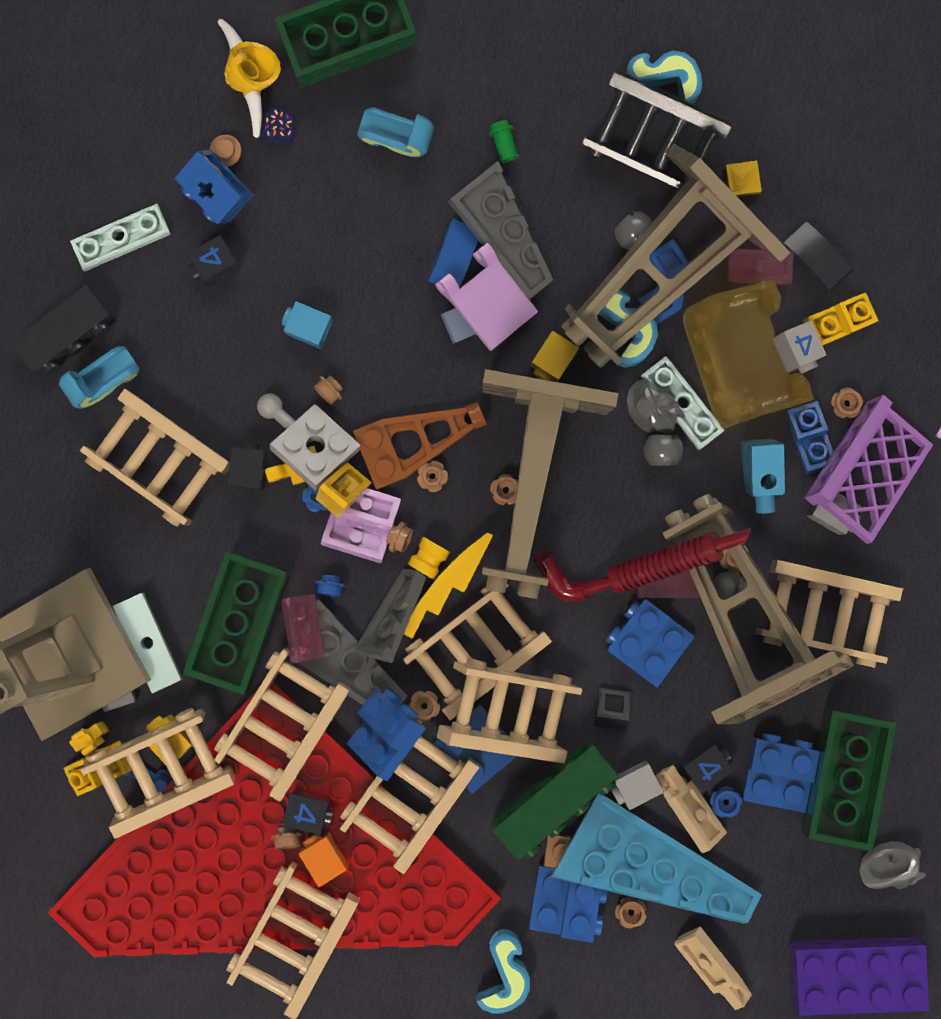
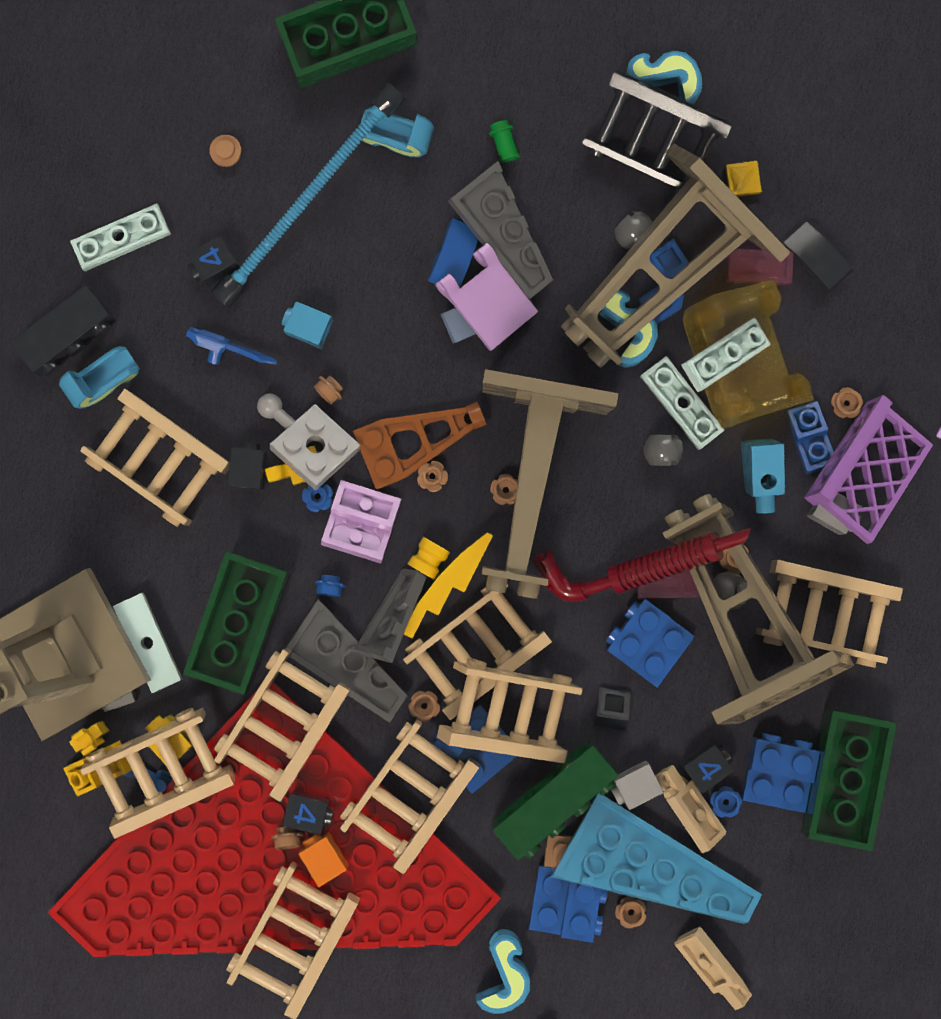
(218, 343): none -> blue piece
(228, 191): blue brick -> none
(249, 70): yellow helmet -> none
(278, 126): clear blue tile -> none
(302, 628): clear pink plate -> none
(342, 489): yellow slope -> none
(384, 104): none -> dark azure hose
(386, 732): blue plate -> none
(399, 537): medium nougat plate -> none
(553, 357): yellow brick -> none
(651, 409): dark grey hat -> none
(725, 354): none -> light aqua tile
(799, 348): light grey brick -> none
(843, 319): yellow slope -> none
(858, 976): dark purple brick -> none
(891, 865): dark grey hat -> none

